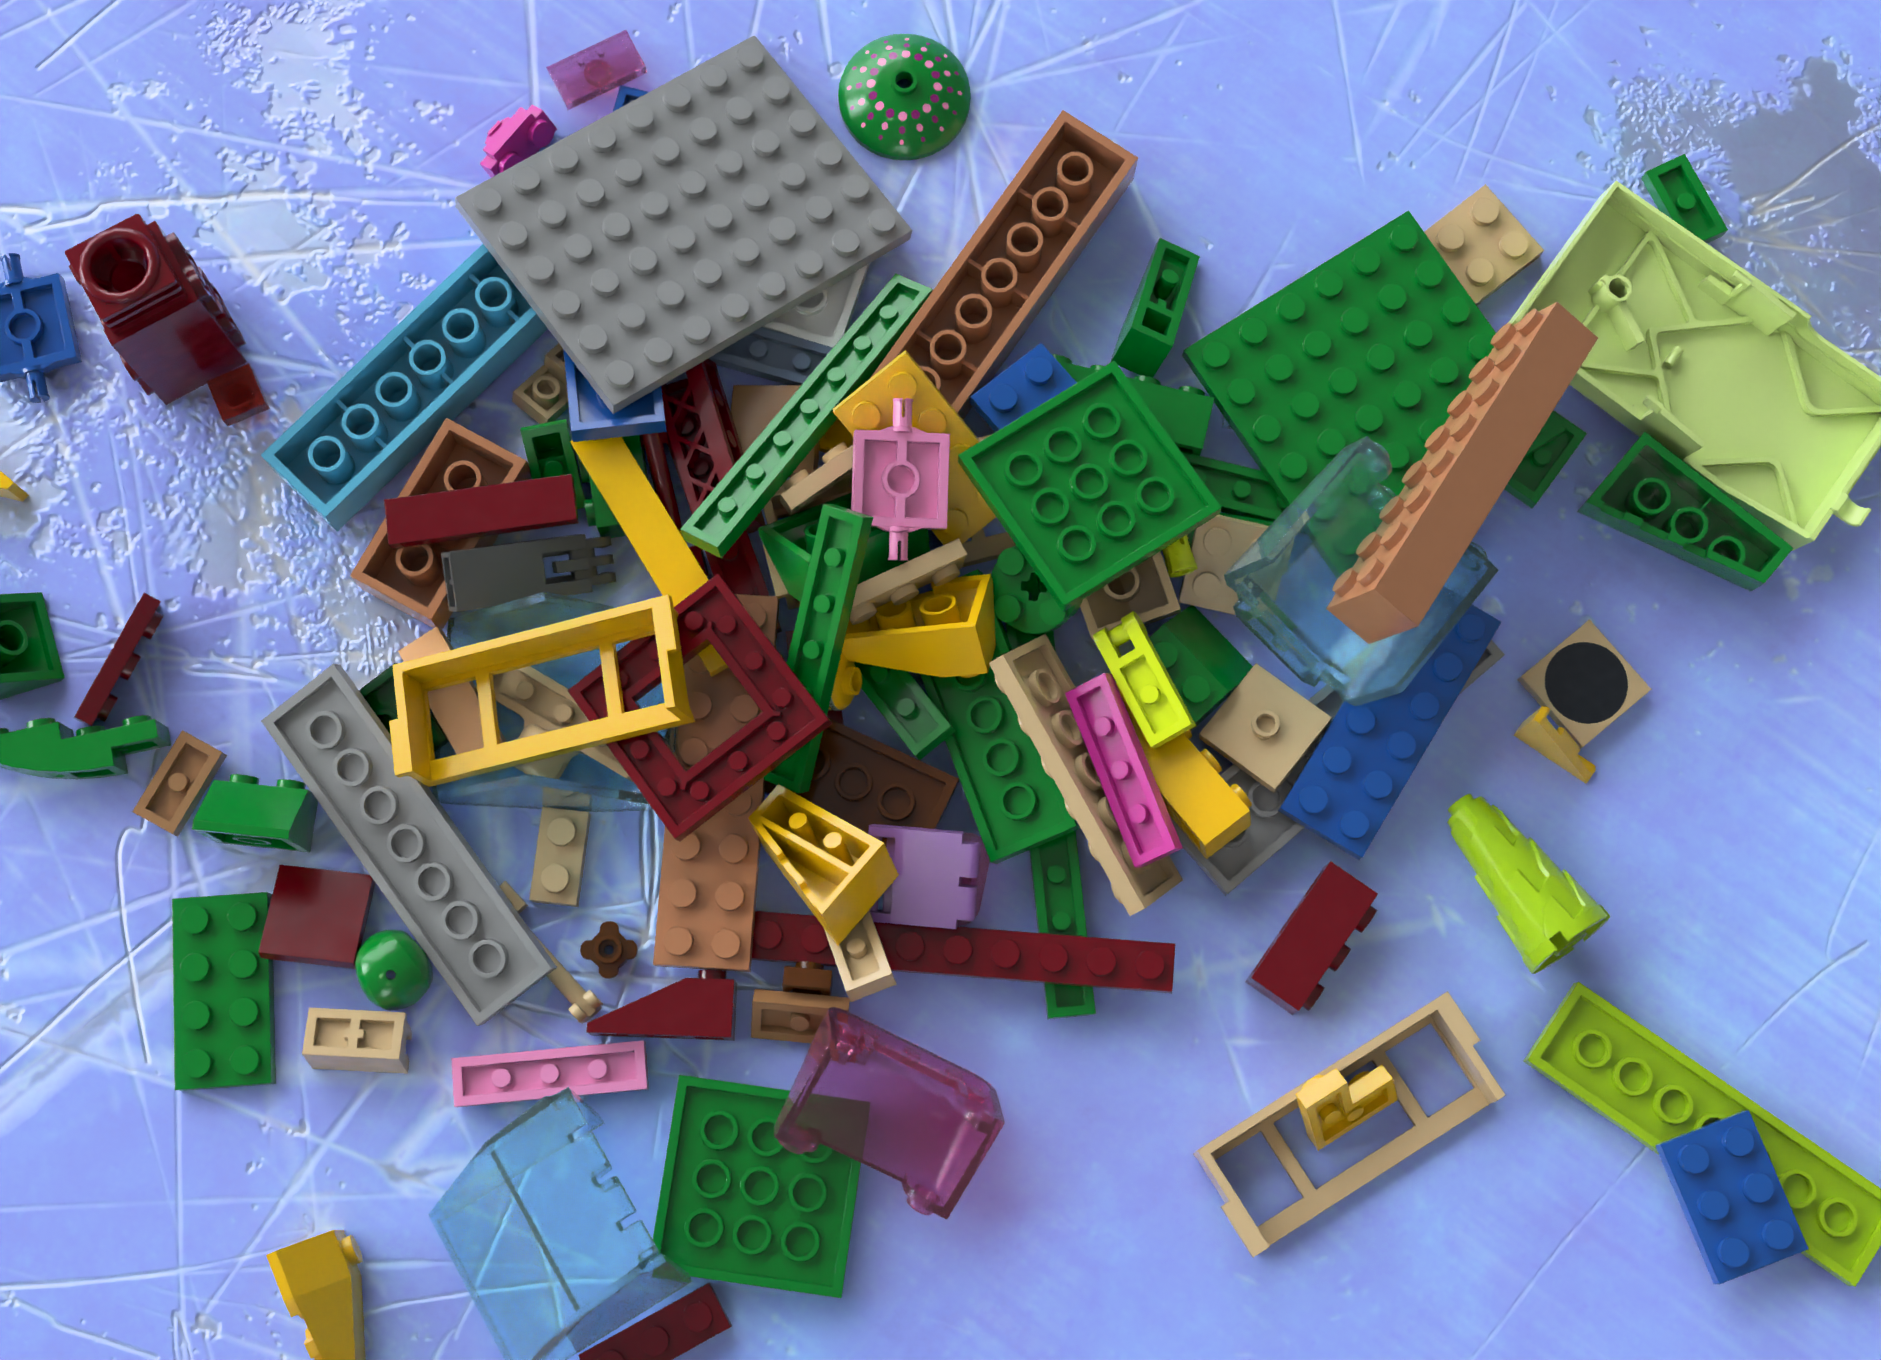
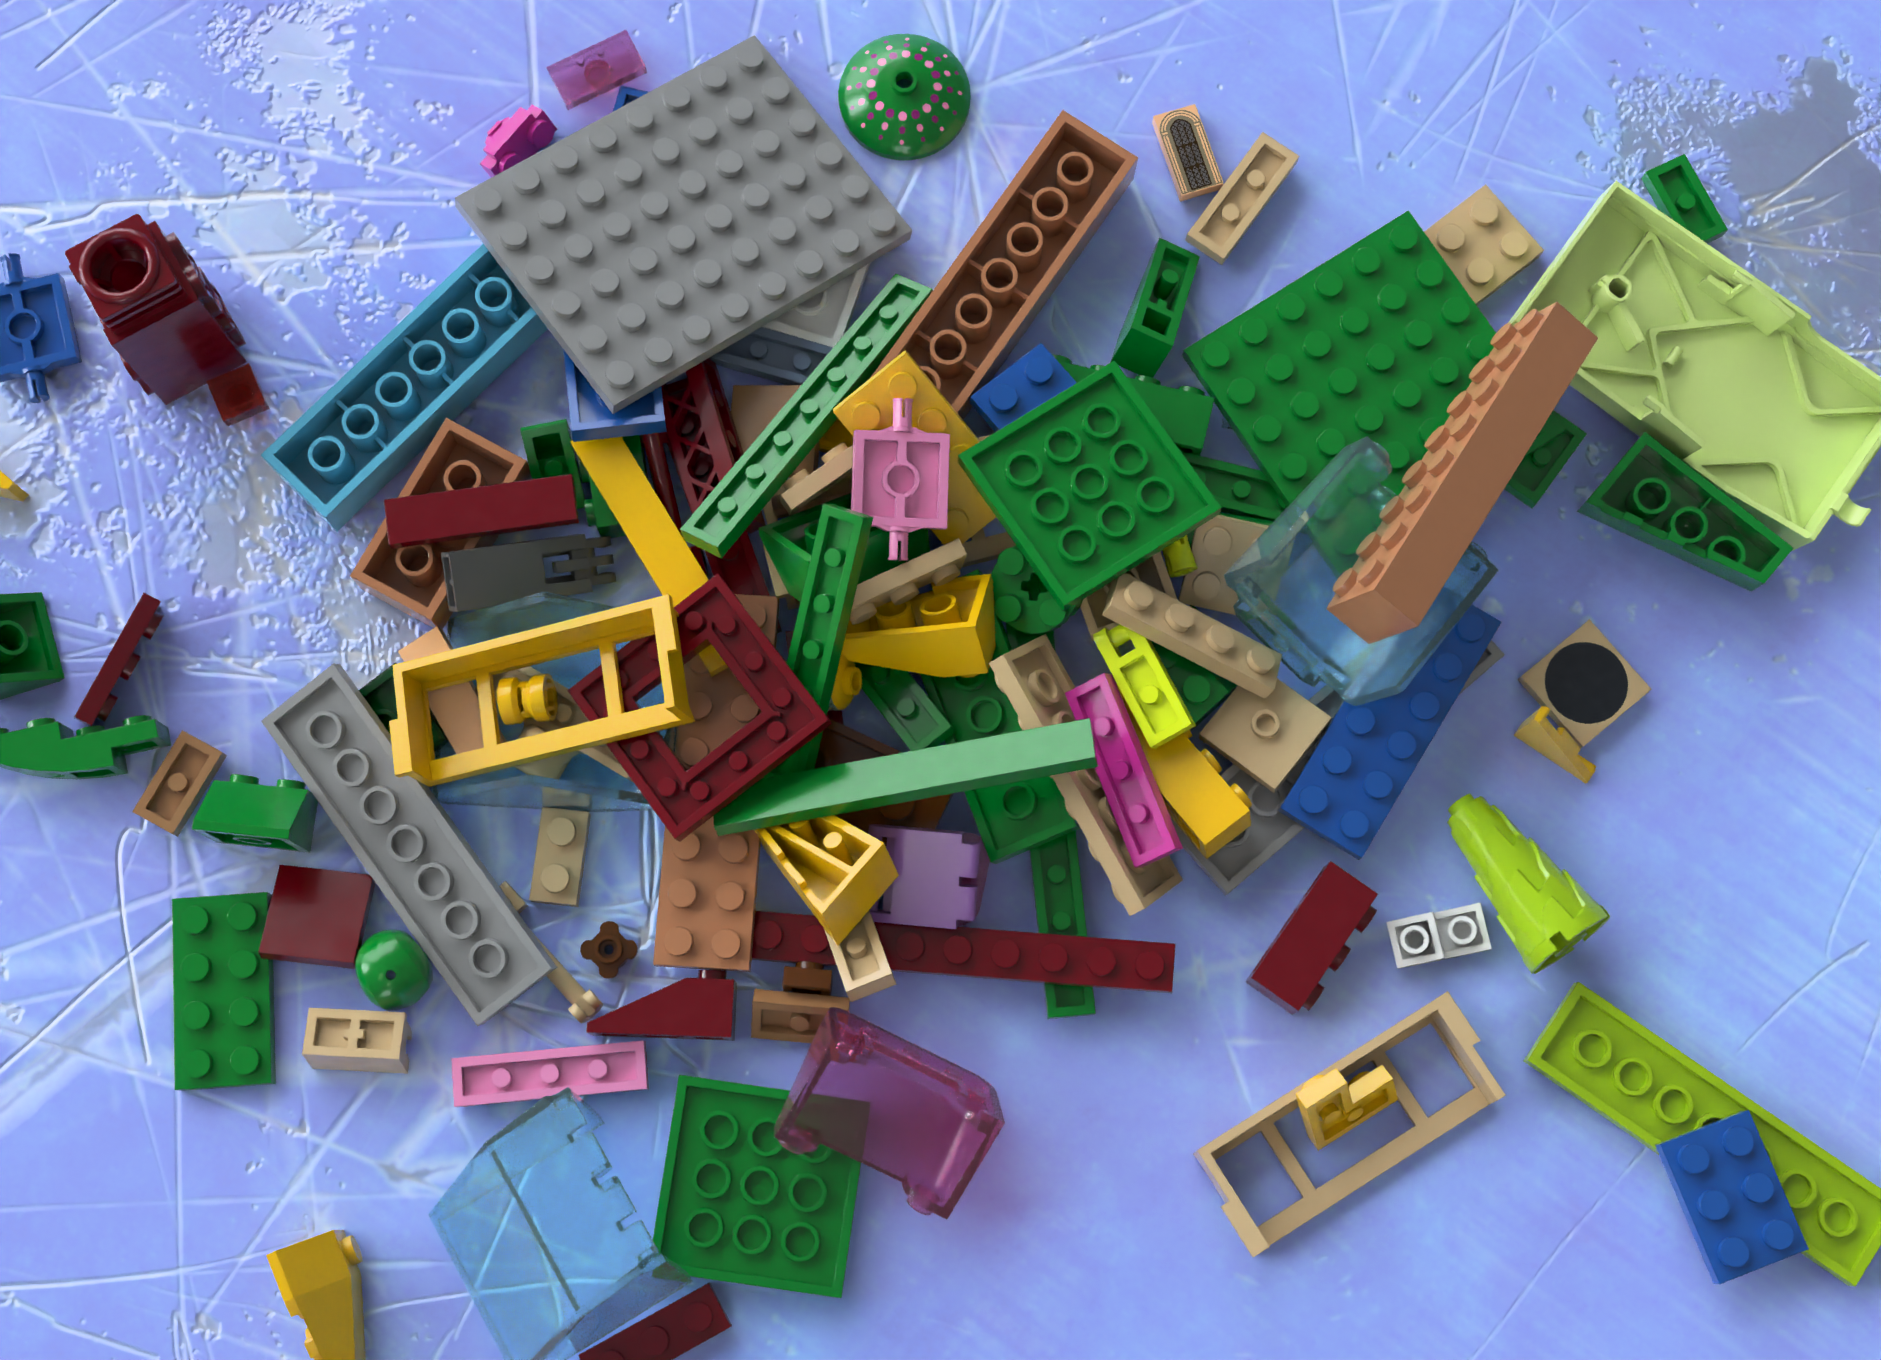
(527, 699): none -> yellow wheel
(545, 392): tan slope -> none
(911, 776): none -> tile
(1187, 152): none -> tile
(1192, 635): none -> tan plate
(1242, 198): none -> tan plate
(1439, 935): none -> white slope

